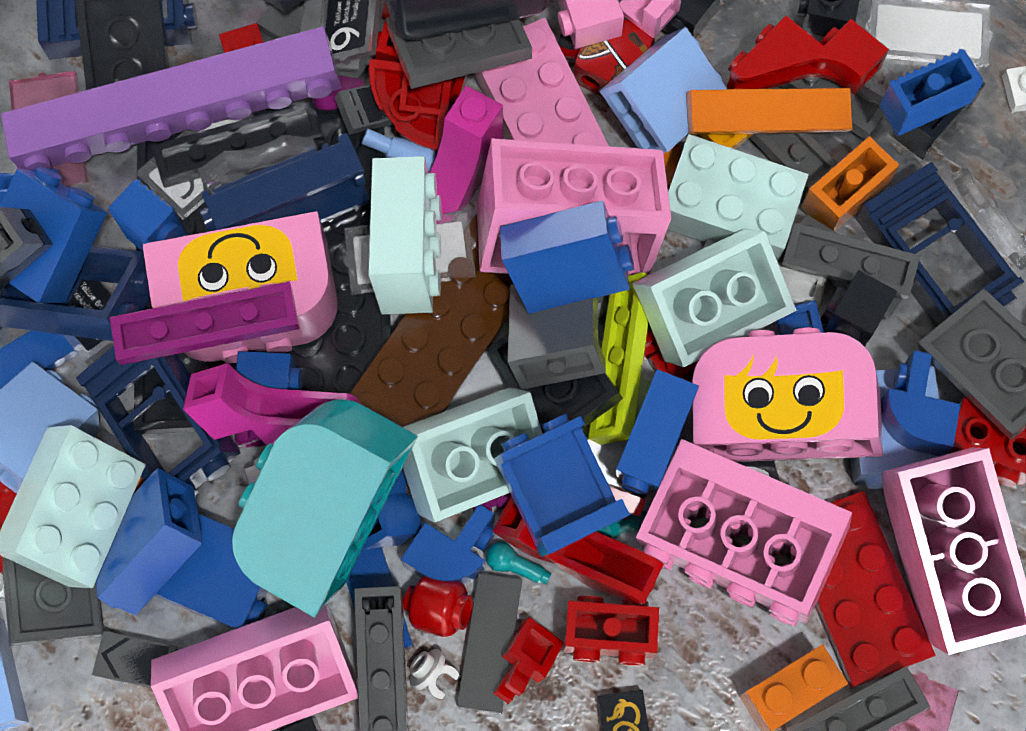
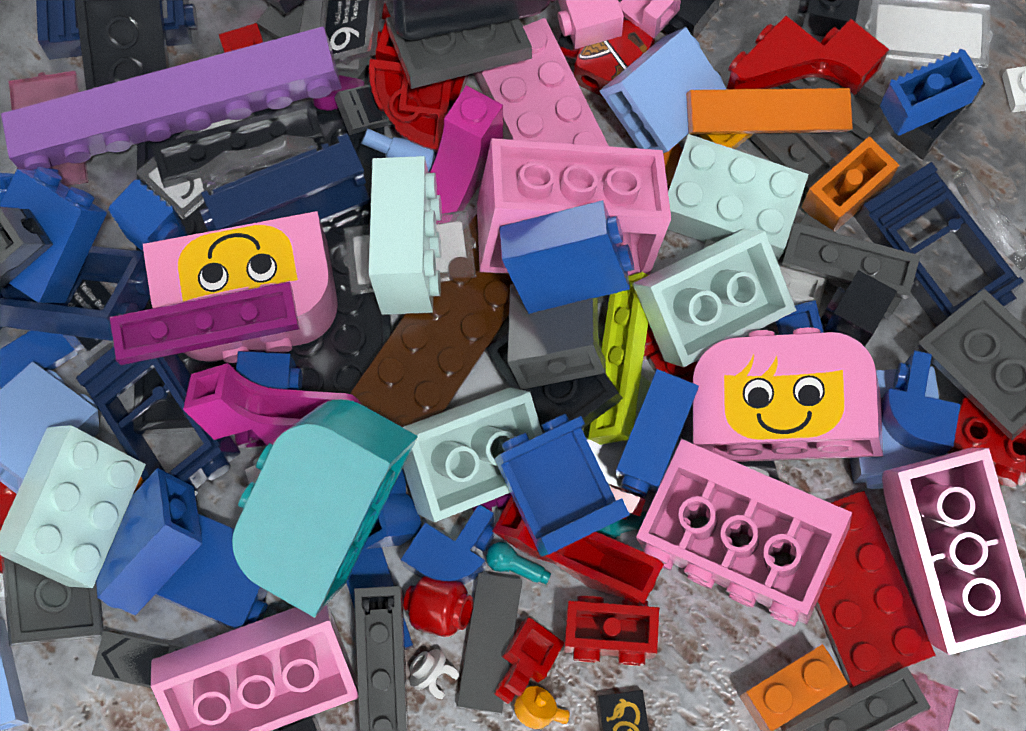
(538, 708): none -> light orange piece

